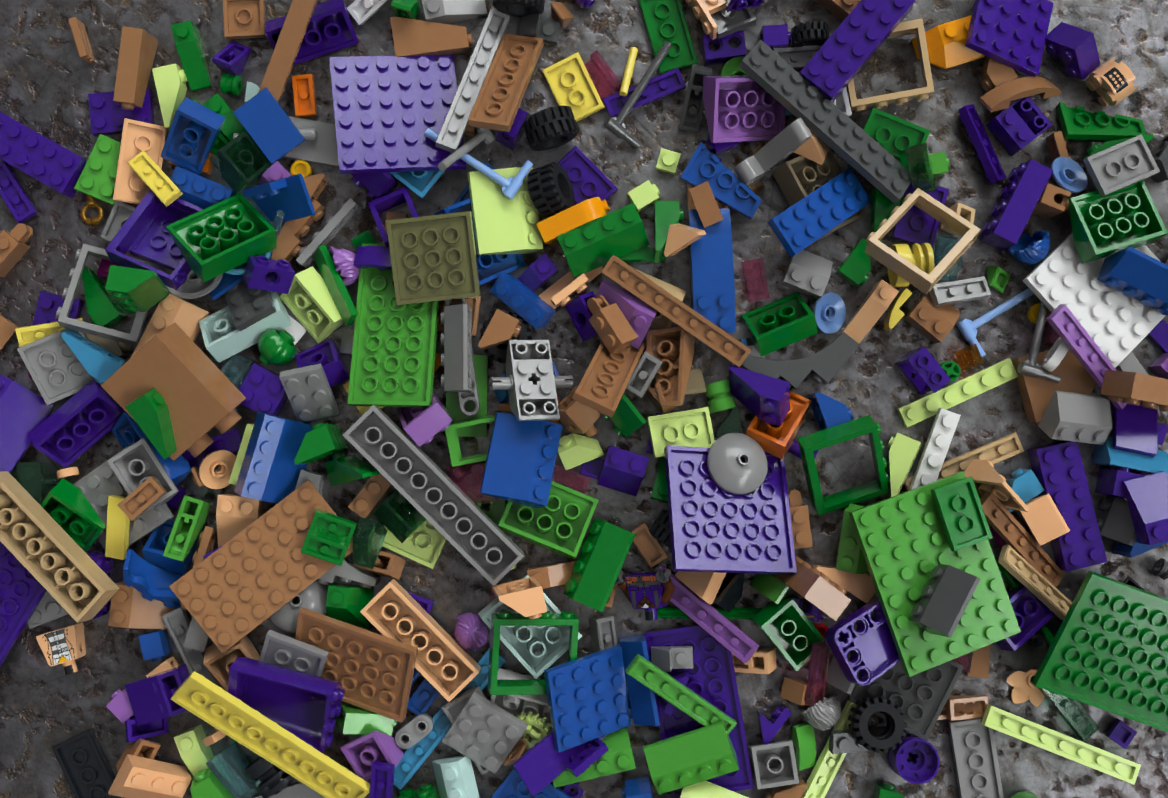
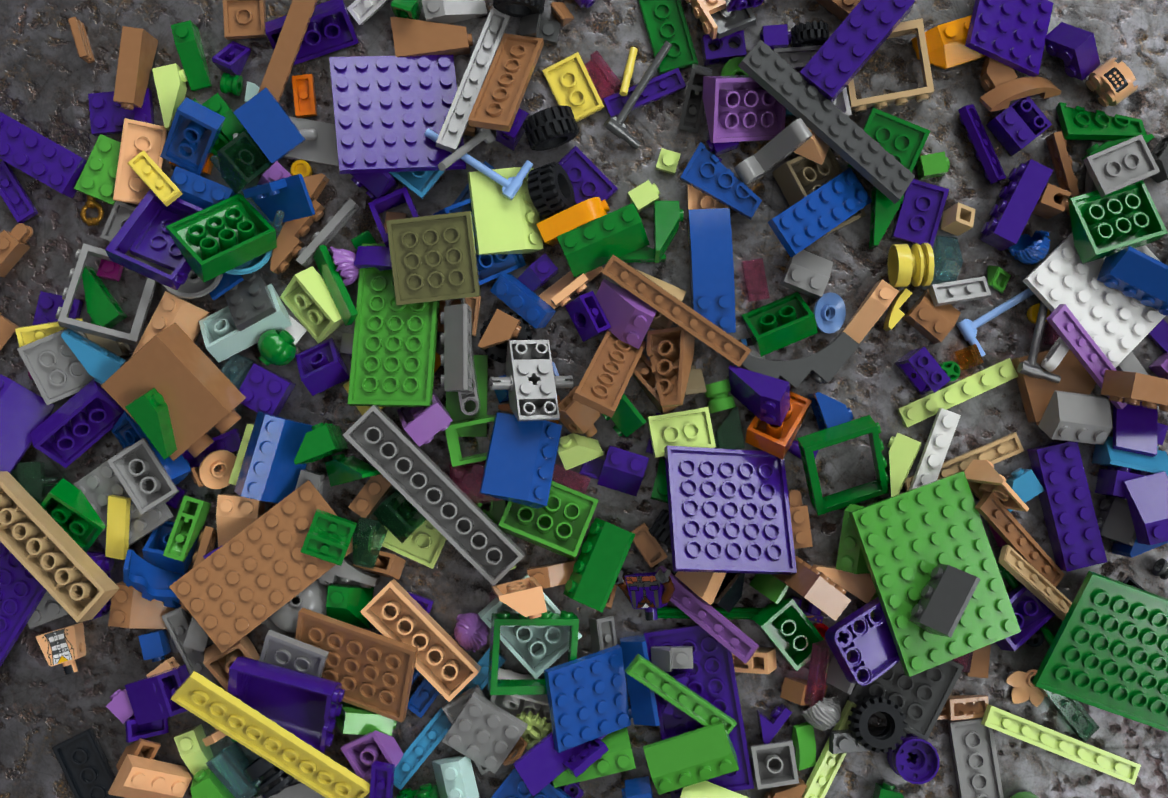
(67, 472): light nougat tile -> none
(135, 288): green slope -> none
(142, 498): medium nougat plate -> none
(277, 281): dark purple brick -> none
(309, 393): light grey plate -> none
(413, 731): light grey plate -> none
(610, 324): medium nougat brick -> none
(643, 374): light grey slope -> none
(680, 237): light nougat slope -> none
(706, 204): medium nougat slope -> none
(729, 471): light grey dish -> none
(856, 265): green slope -> none
(905, 268): tan window -> none
(921, 167): clear green slope -> none
(961, 514): green plate -> none
(1044, 519): light nougat slope -> none
(1069, 174): medium blue dish -> none
(1121, 733): dark purple plate -> none

